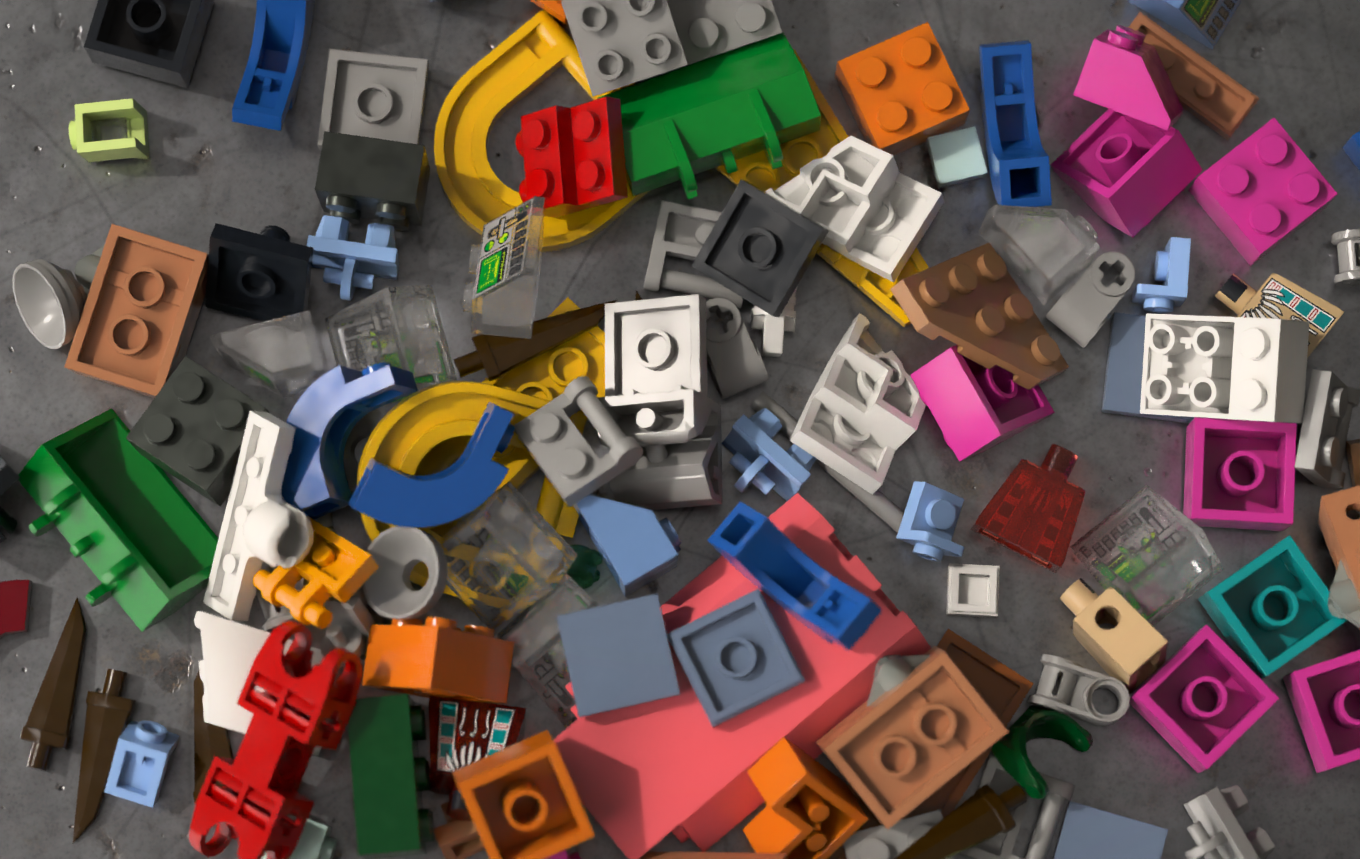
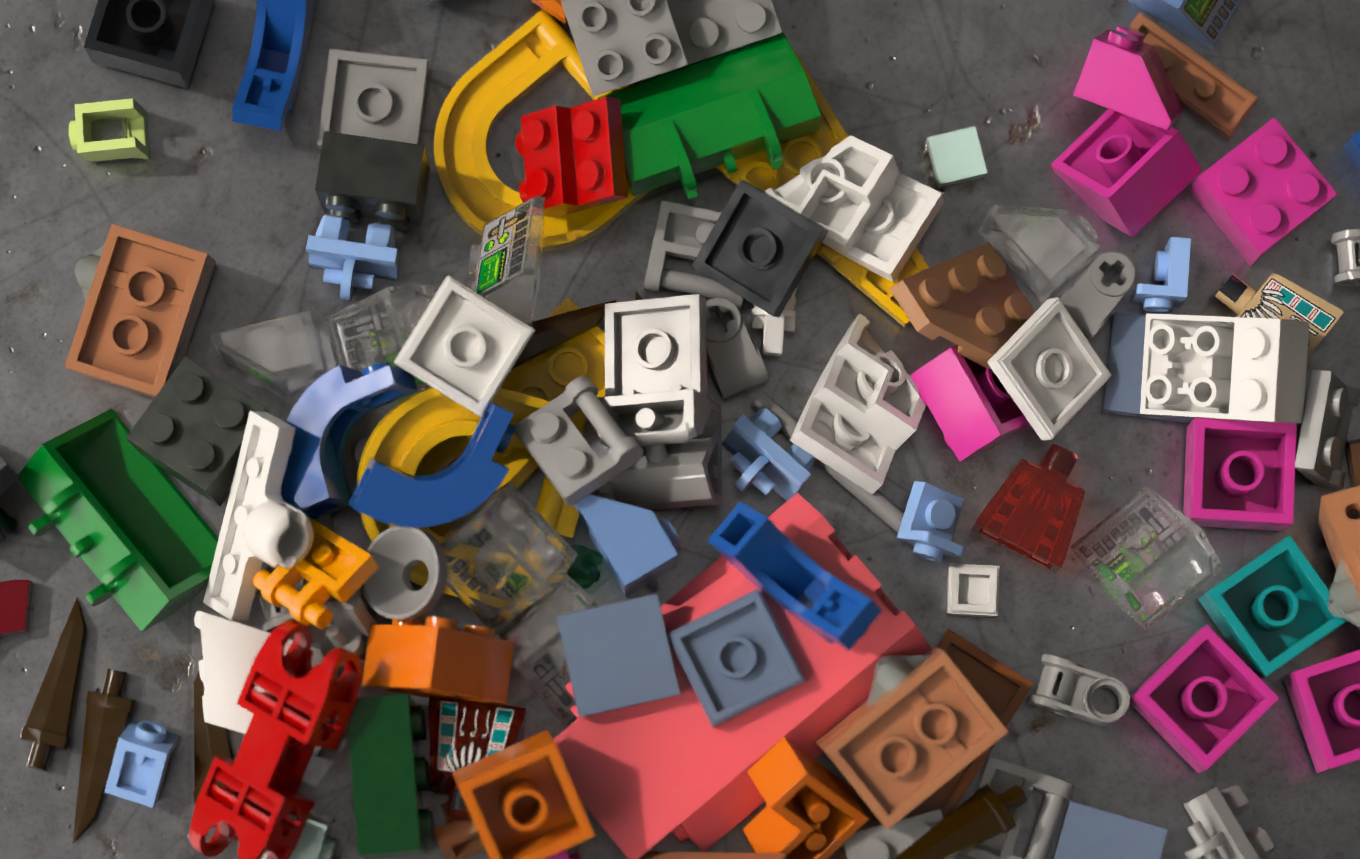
(48, 301): light grey piece -> none
(257, 273): black tile -> none
(464, 346): none -> white tile
(902, 91): orange brick -> none
(1010, 128): blue arch -> none
(1034, 724): dark green helmet -> none
(1049, 368): none -> white tile
(1126, 652): tan torso -> none

